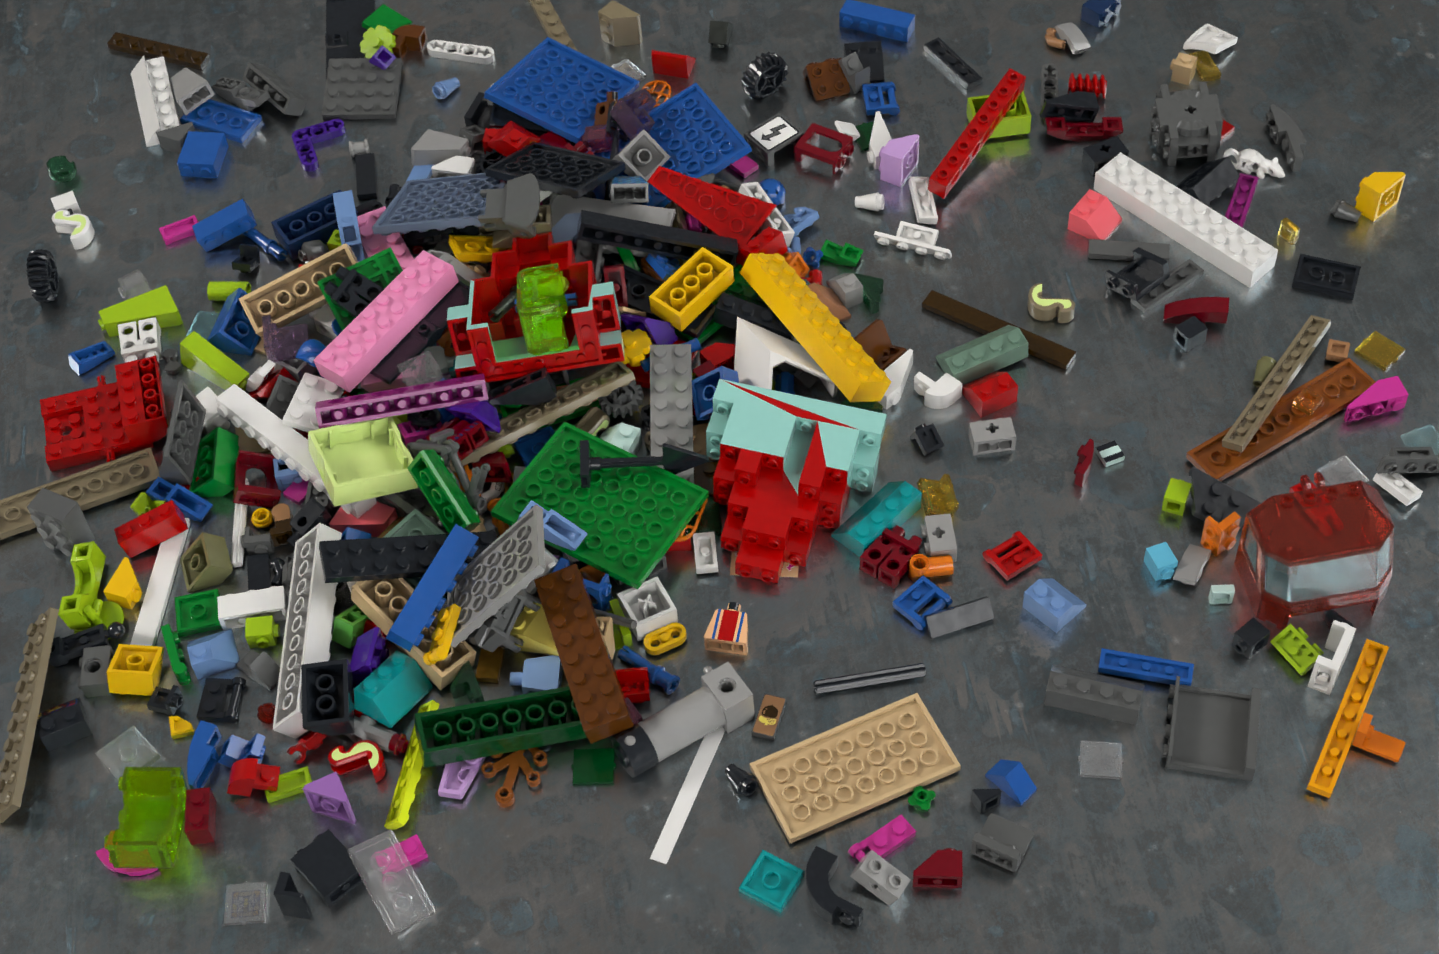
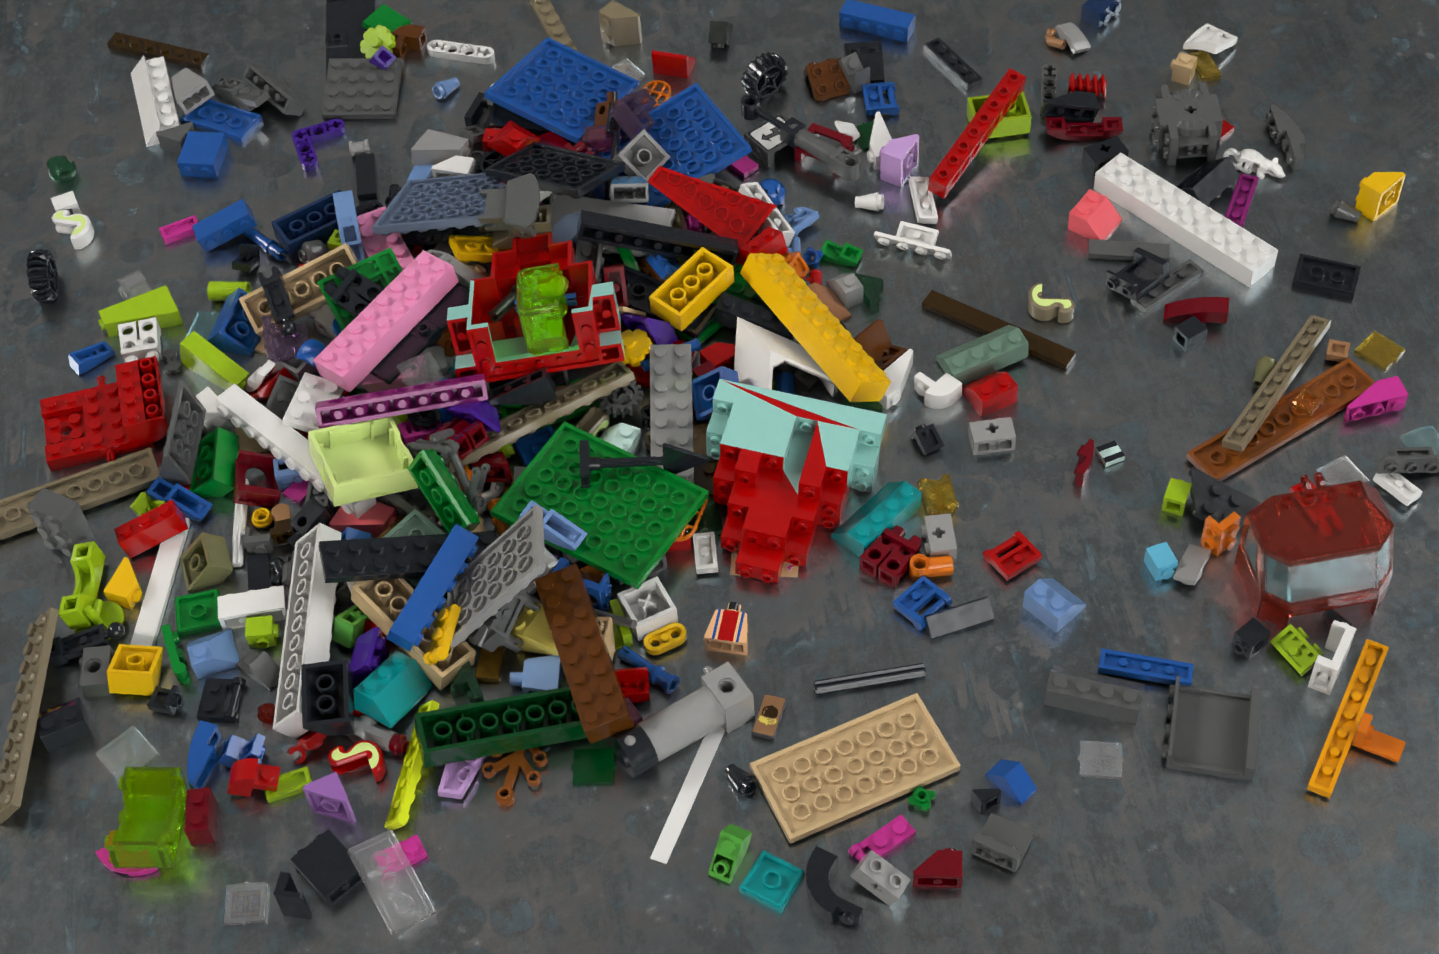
(180, 727): yellow tile -> none
(279, 301): none -> black plate
(729, 852): none -> bright green slope
(794, 133): none -> dark grey piece
(1221, 594): light aqua tile -> none
(1289, 231): clear yellow tile -> none

